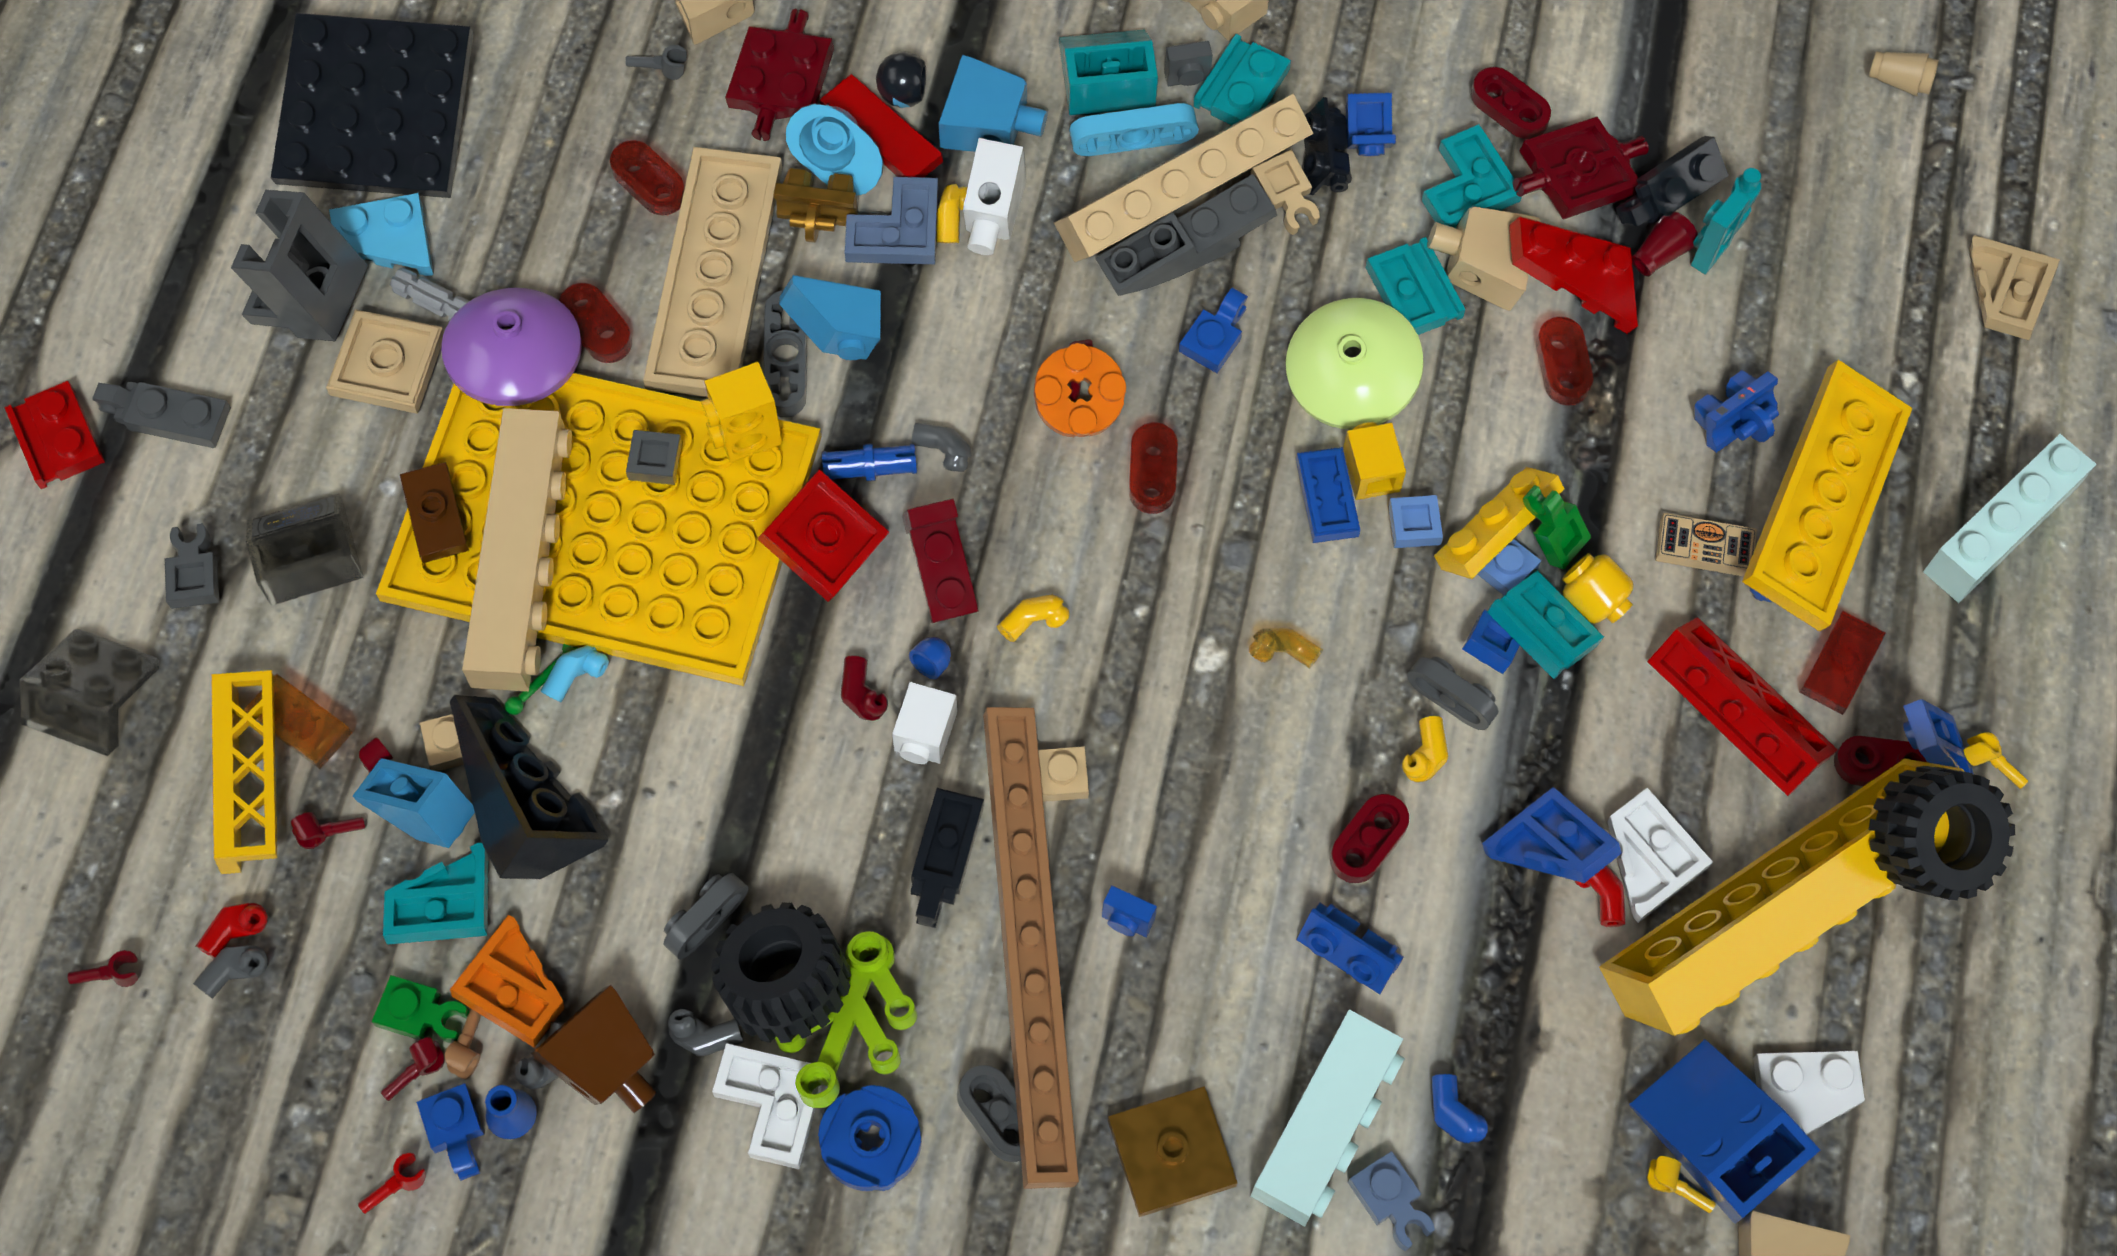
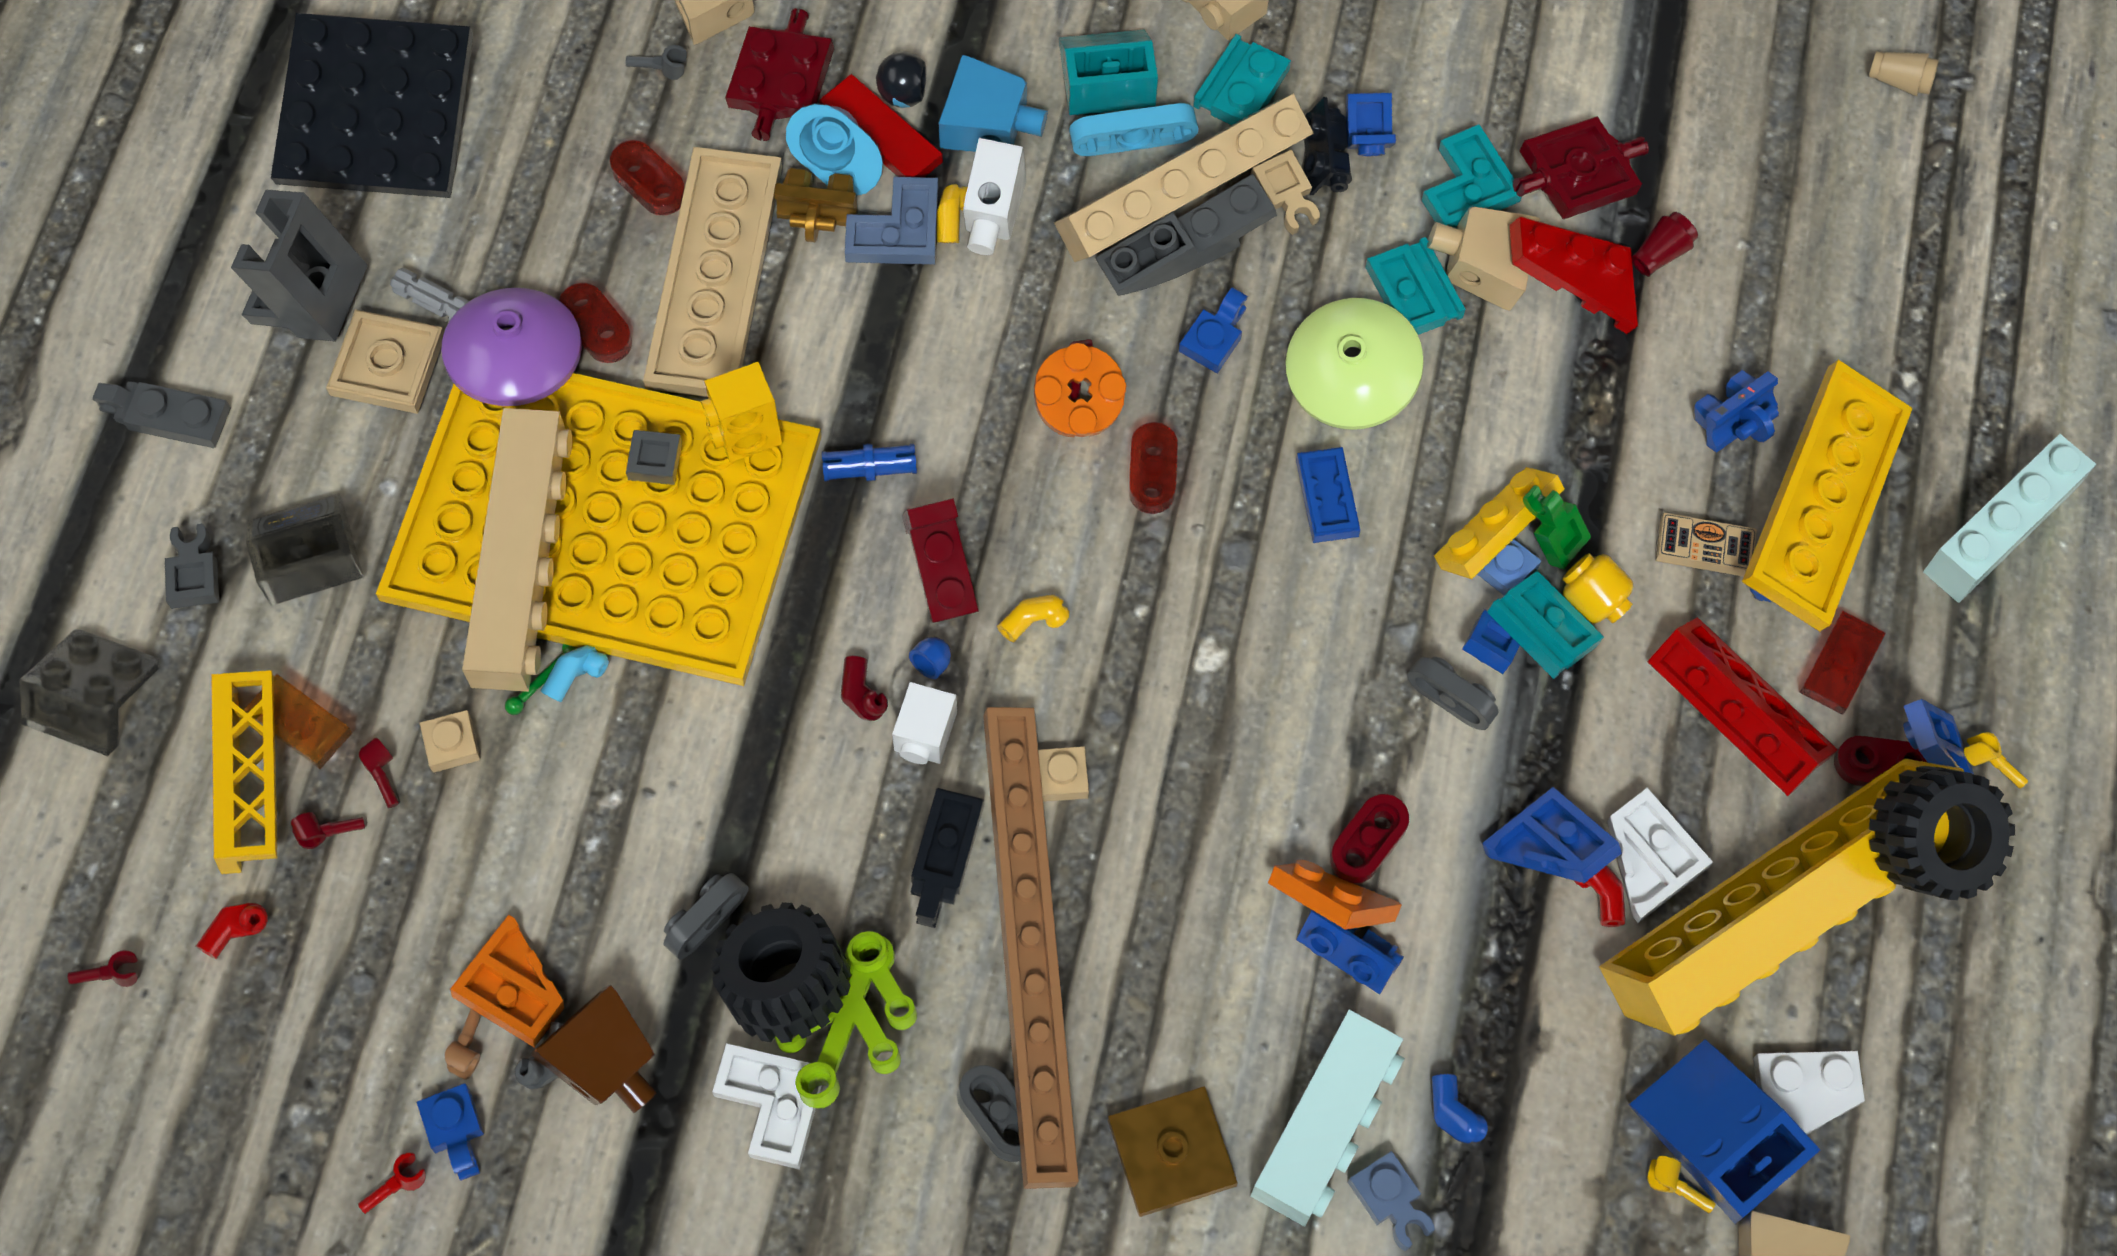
(54, 434): red plate -> none
(229, 964): dark grey arm -> none
(387, 232): medium azure wing -> none
(413, 1008): green plate -> none
(416, 801): dark azure slope -> none
(427, 1060): dark red hand -> none
(434, 512): reddish brown plate -> none
(440, 902): teal wing -> none
(514, 1120): blue cone -> none
(518, 803): black wedge -> none
(700, 1037): dark grey arm -> none
(794, 369): dark grey beam -> none
(823, 535): red plate -> none
(835, 315): dark azure slope -> none
(881, 1165): blue plate -> none
(947, 441): dark grey arm -> none
(1128, 913): blue plate -> none
(1188, 63): dark grey plate -> none
(1285, 640): clear yellow arm -> none
(1333, 897): none -> orange wing
(1373, 460): yellow brick -> none
(1415, 521): medium blue plate -> none
(1431, 754): yellow arm -> none
(1514, 102): dark red plate -> none
(1565, 364): clear red plate -> none
(1675, 182): black hinge -> none
(1725, 220): teal plate -> none
(2010, 285): tan wing -> none

